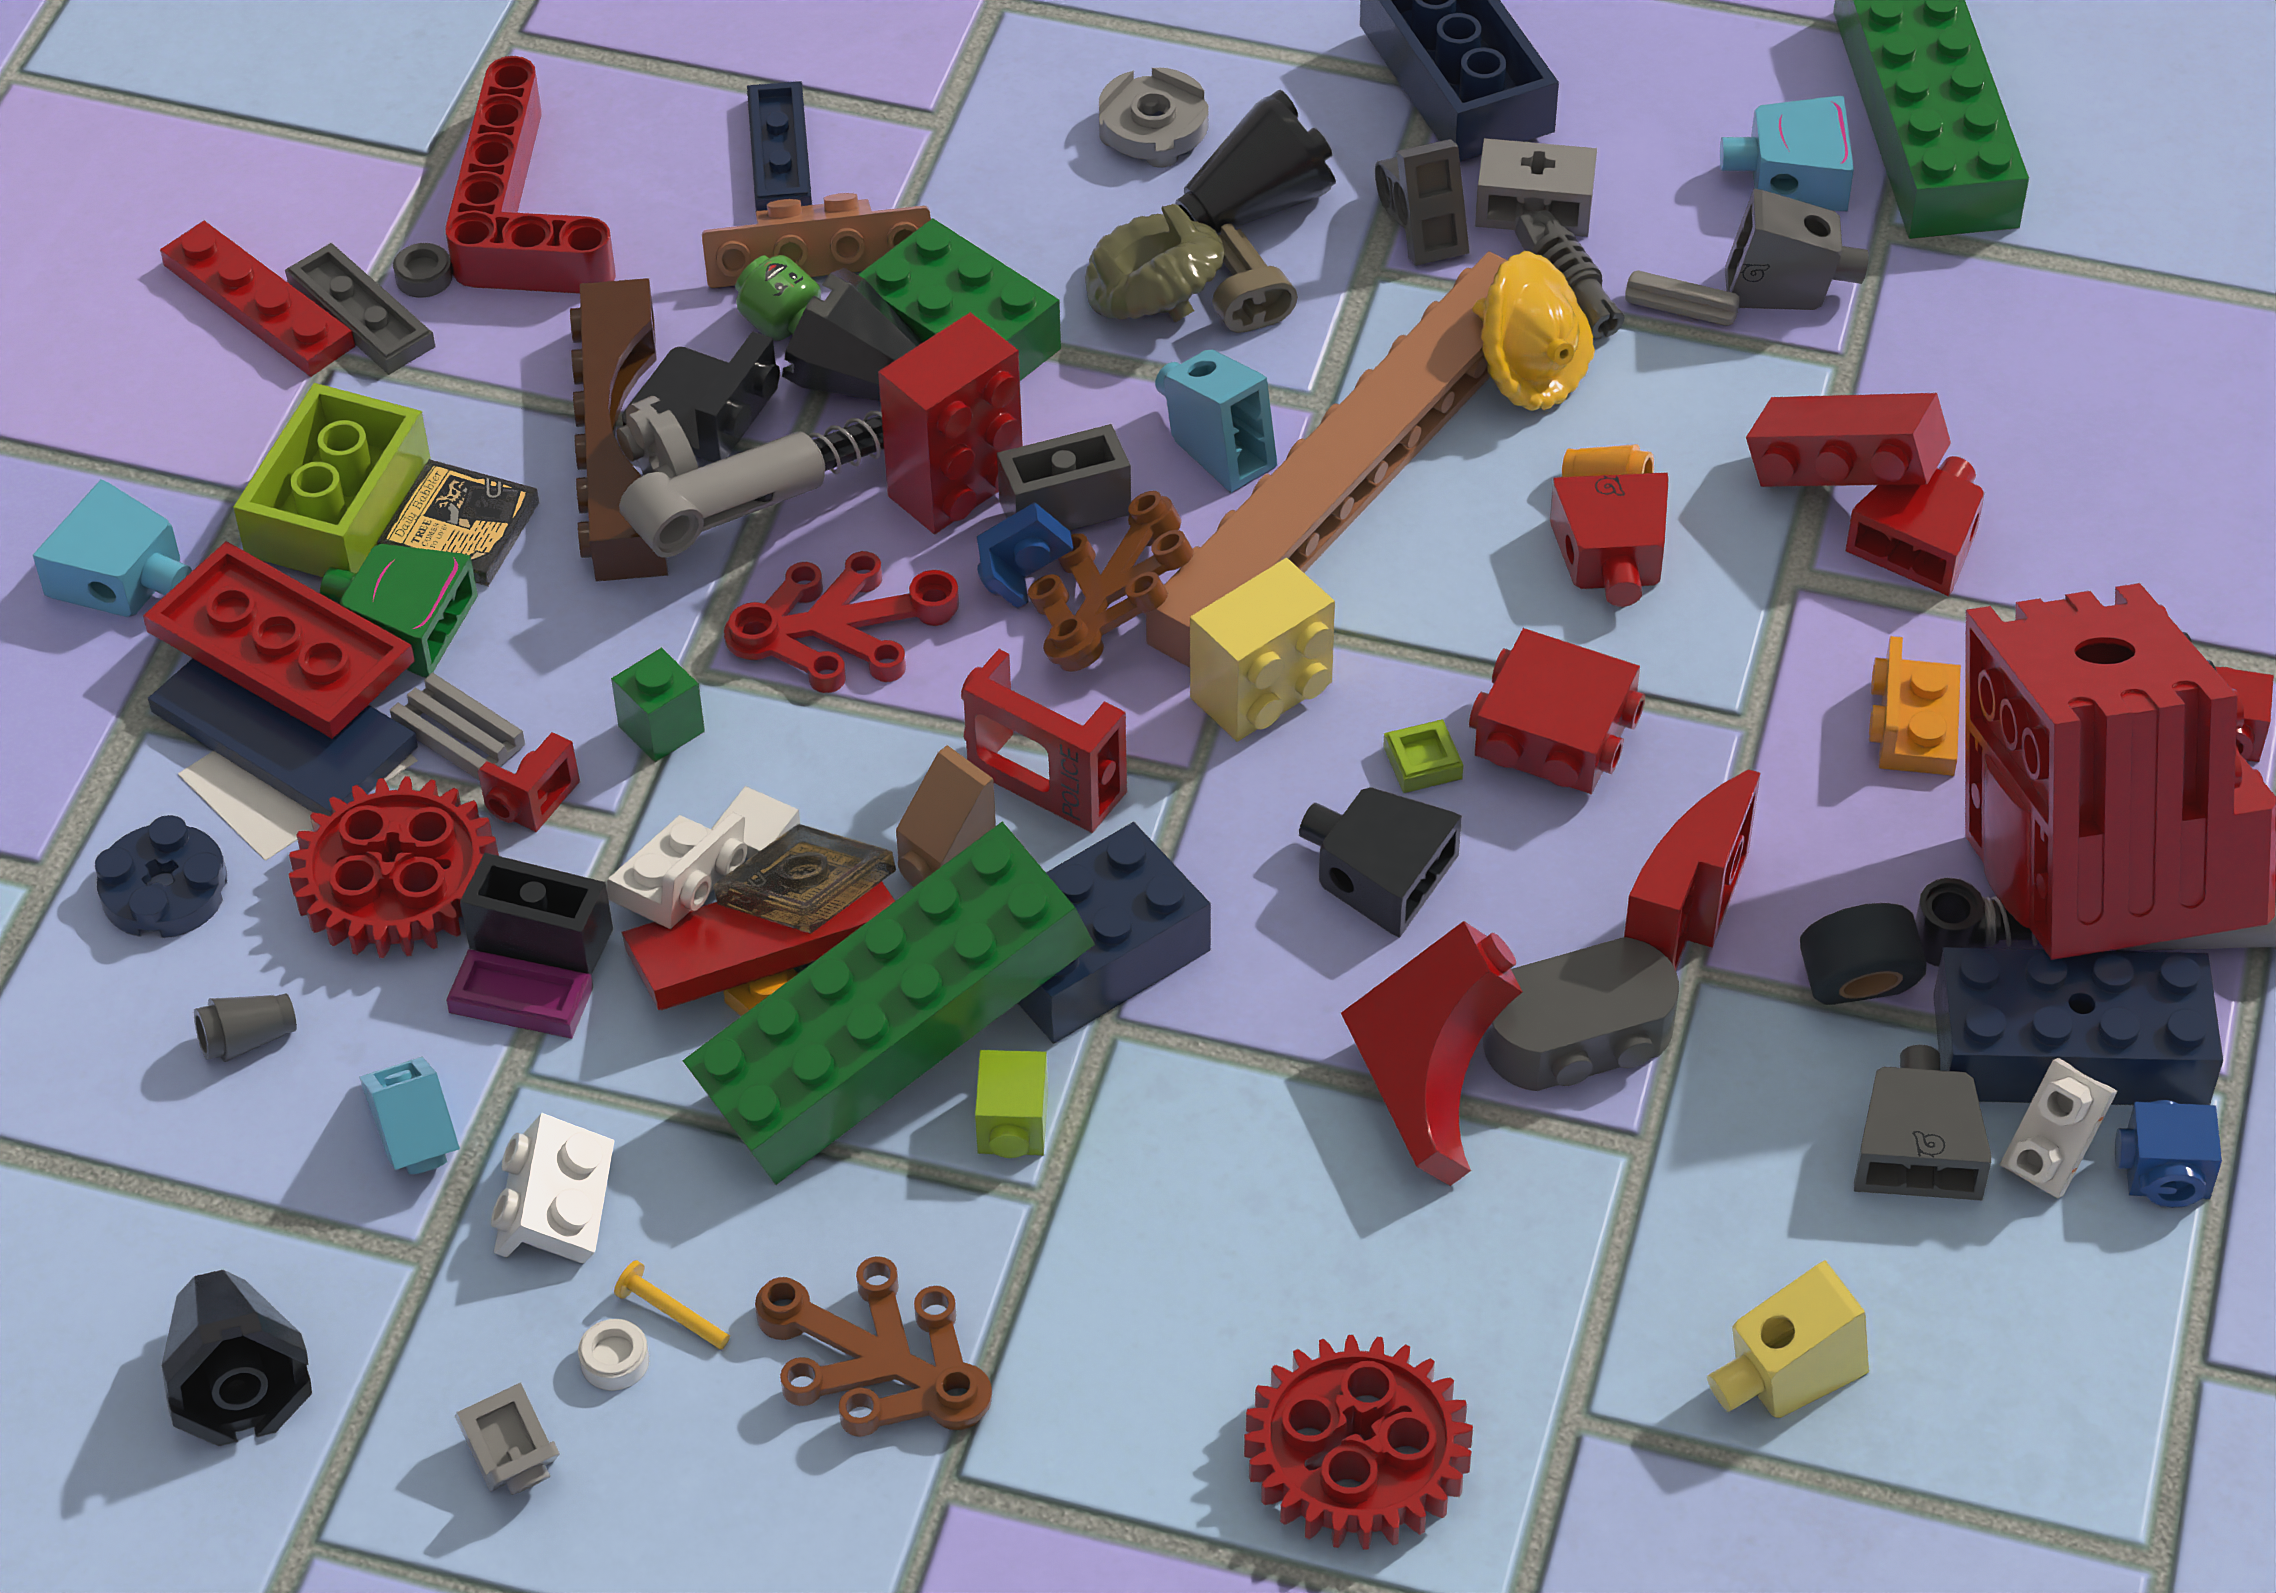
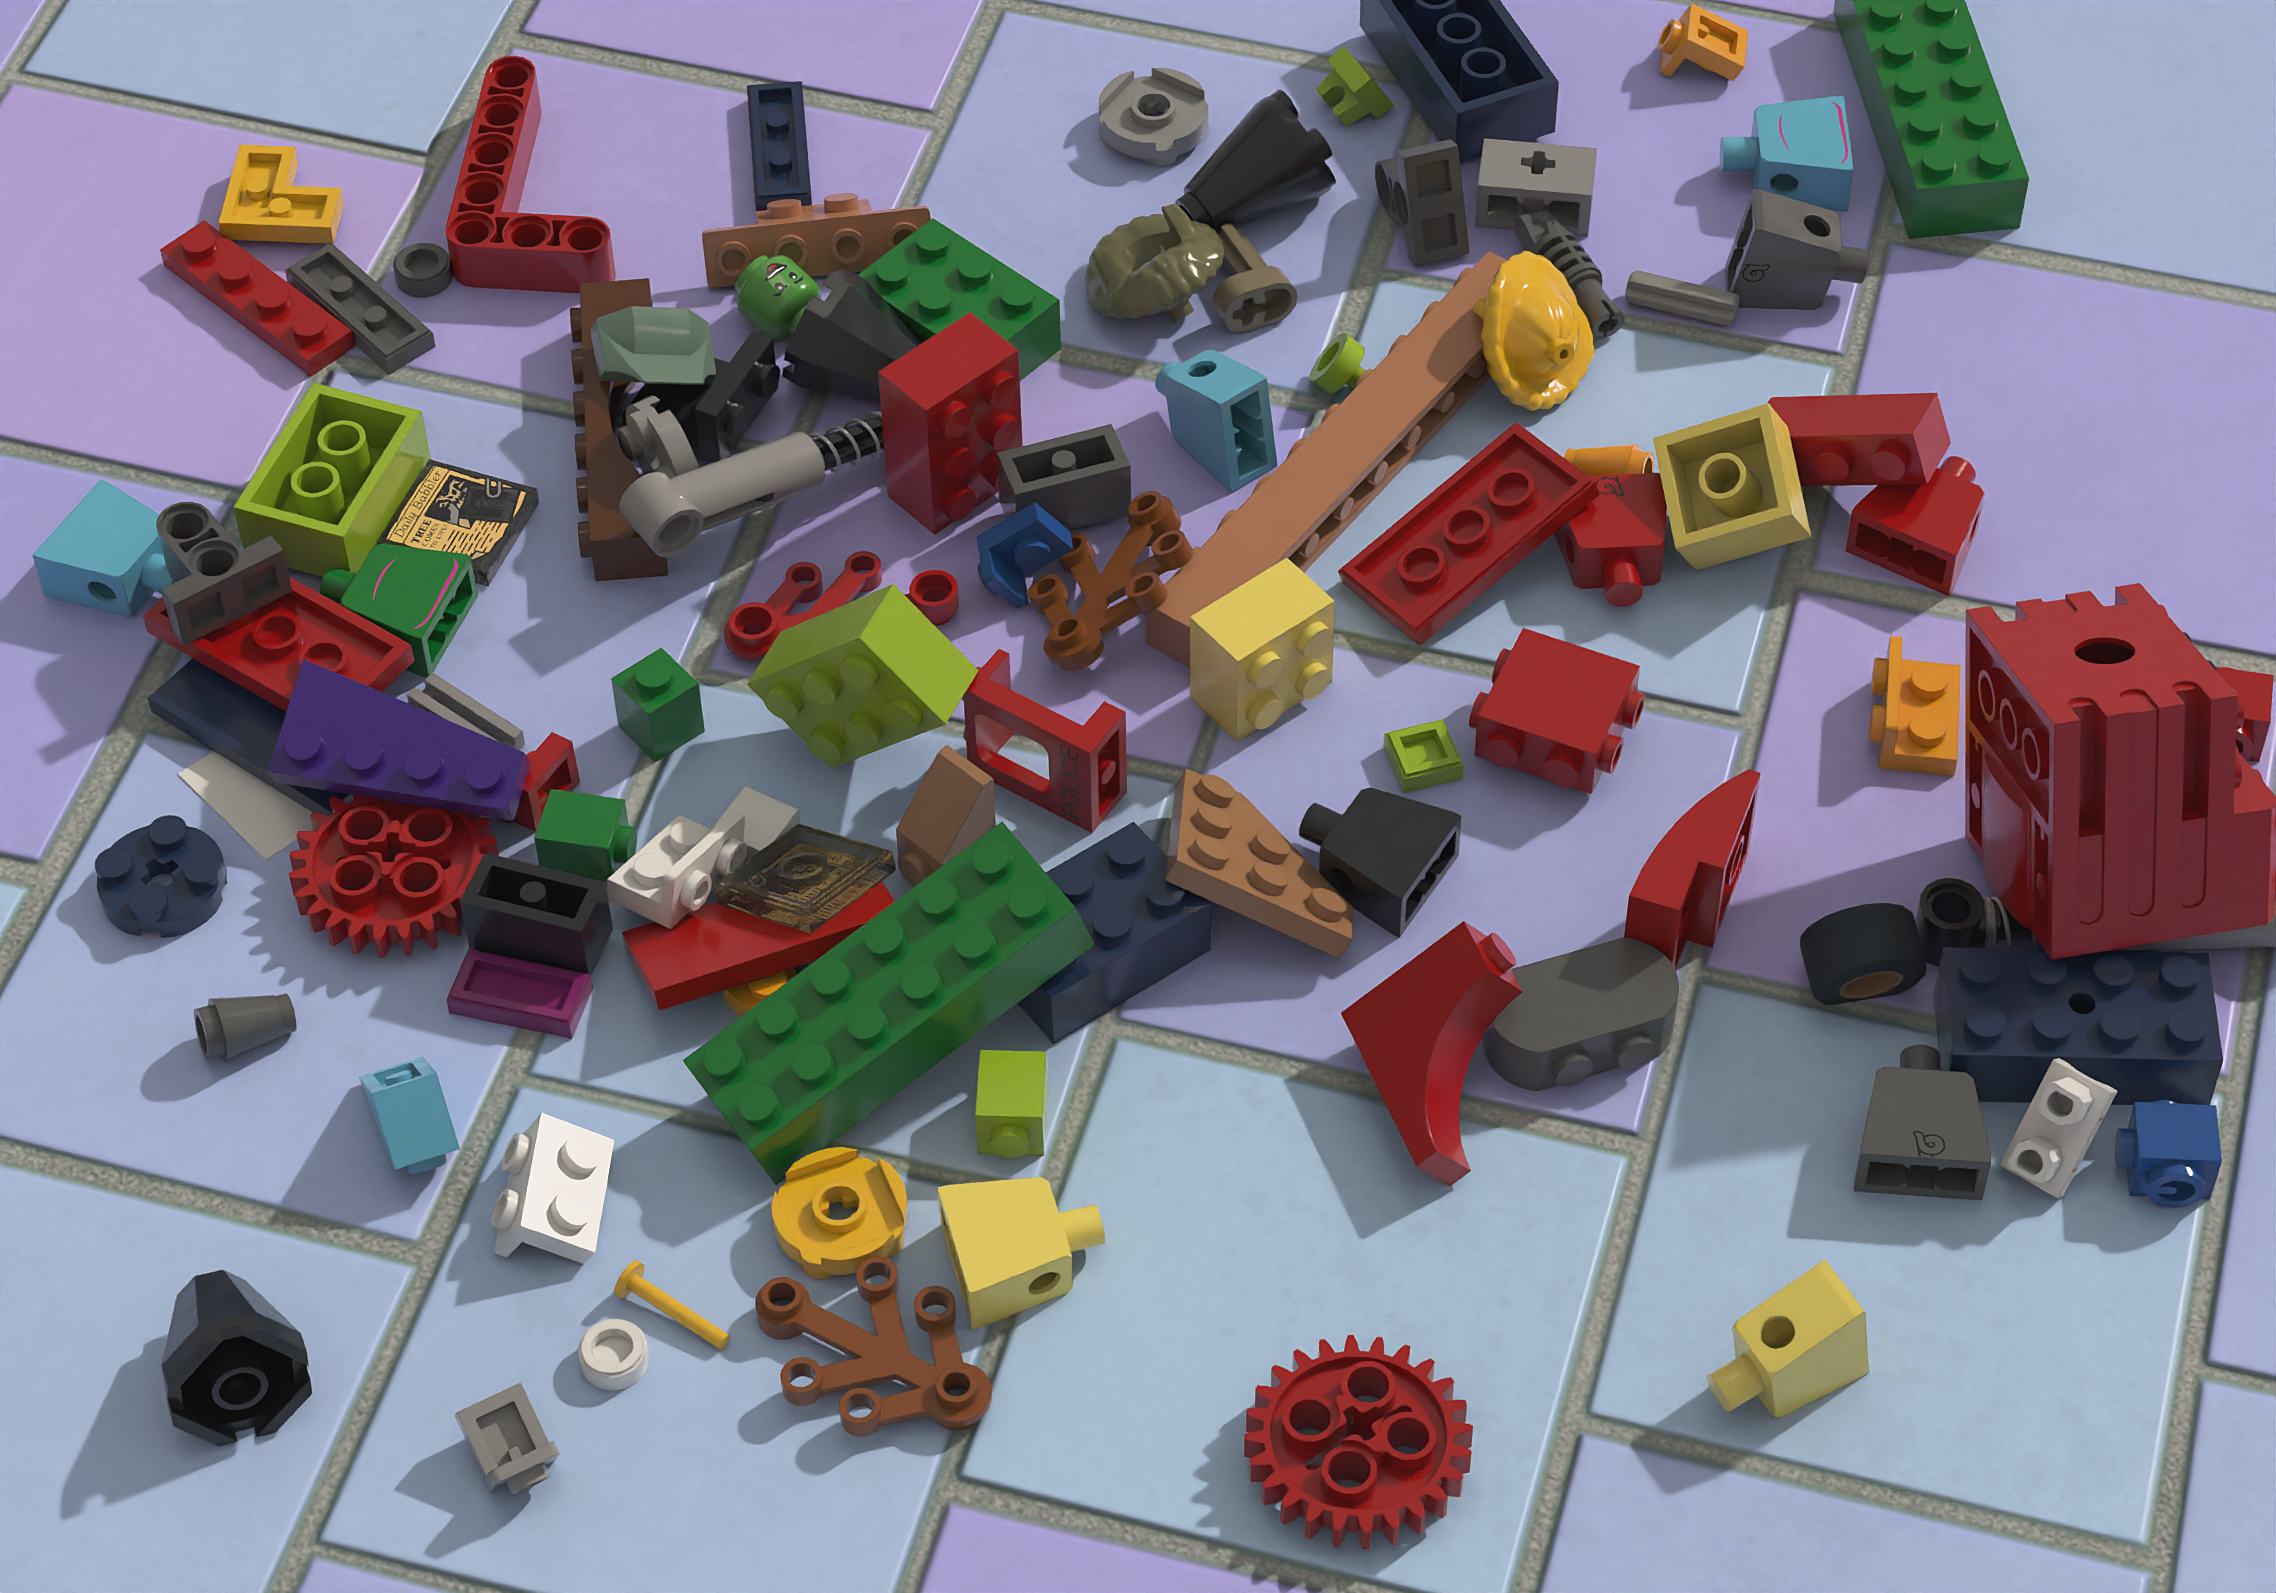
(212, 574): none -> dark grey tile
(267, 206): none -> yellow plate
(382, 748): none -> dark purple wing
(584, 834): none -> green brick
(653, 346): none -> sand green slope
(839, 1246): none -> yellow plate
(862, 677): none -> lime brick
(1012, 1244): none -> light yellow torso
(1242, 862): none -> medium nougat plate
(1338, 364): none -> lime tile
(1356, 86): none -> lime tile
(1468, 533): none -> red tile
(1704, 39): none -> light orange bracket
(1731, 487): none -> light yellow brick

